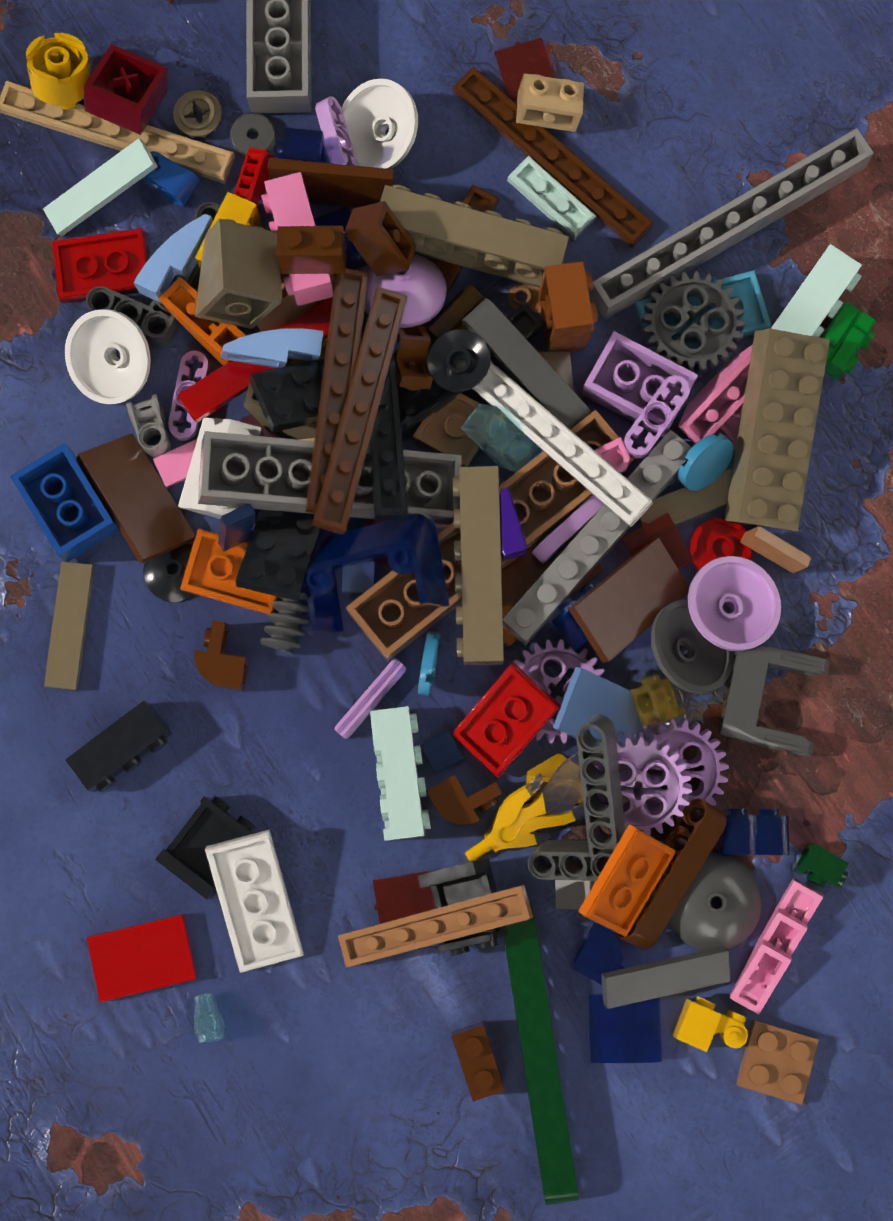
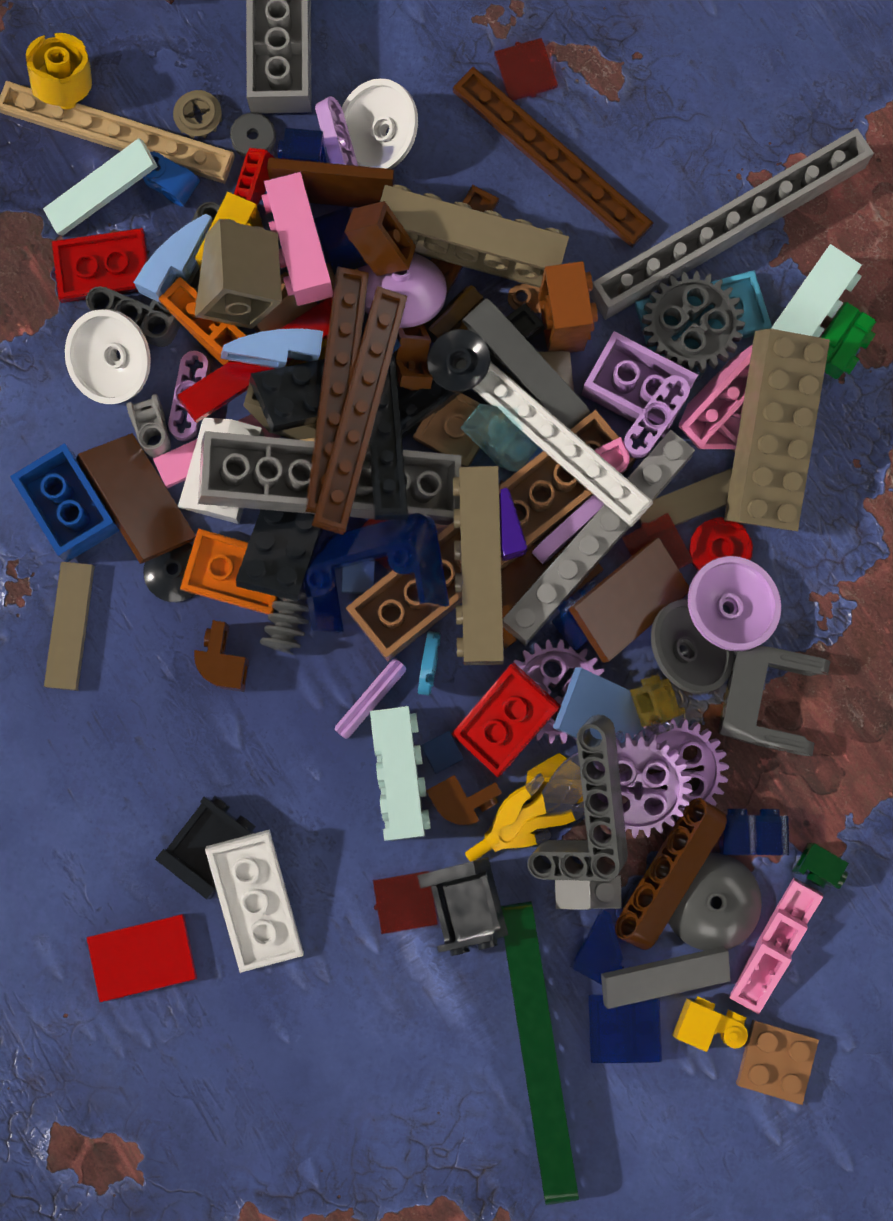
(119, 747): black brick -> none
(125, 89): dark red brick -> none
(207, 1019): clear light blue cone -> none
(236, 527): dark blue tile -> none
(311, 249): reddish brown brick -> none
(435, 926): medium nougat plate -> none
(477, 1061): reddish brown brick -> none
(550, 102): tan brick -> none
(551, 198): light aqua tile -> none
(627, 881): orange tile -> none
(706, 462): dark azure tile -> none
(776, 549): medium nougat tile -> none

